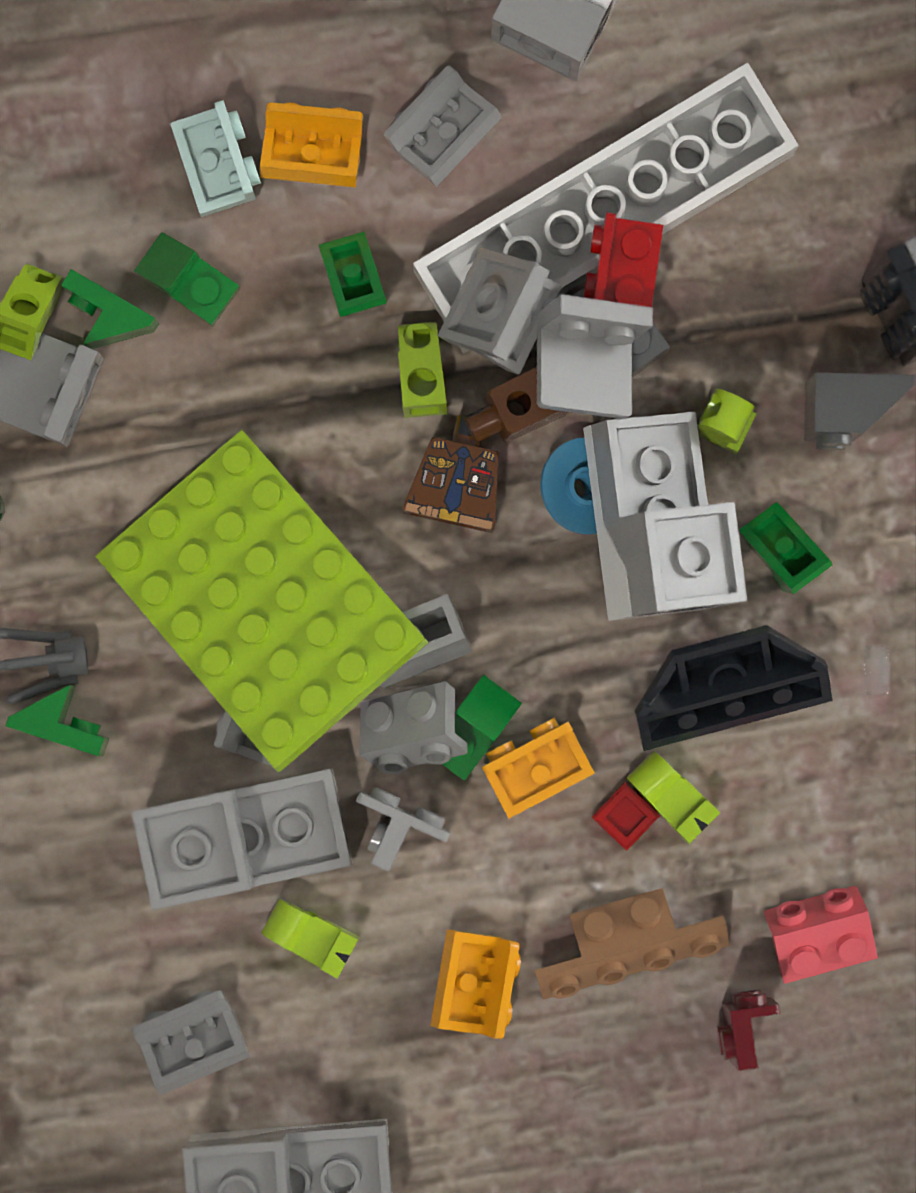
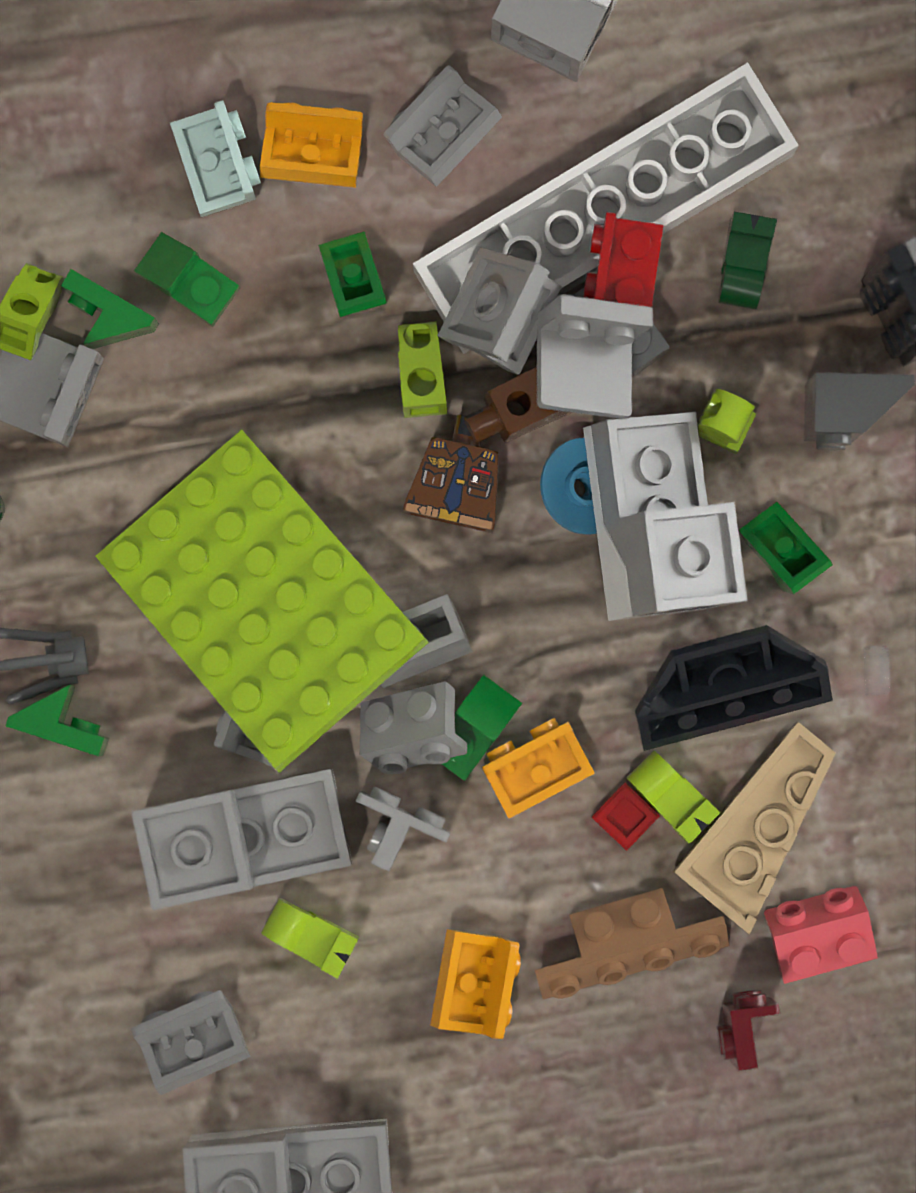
(745, 259): none -> dark green leg
(749, 840): none -> tan wing

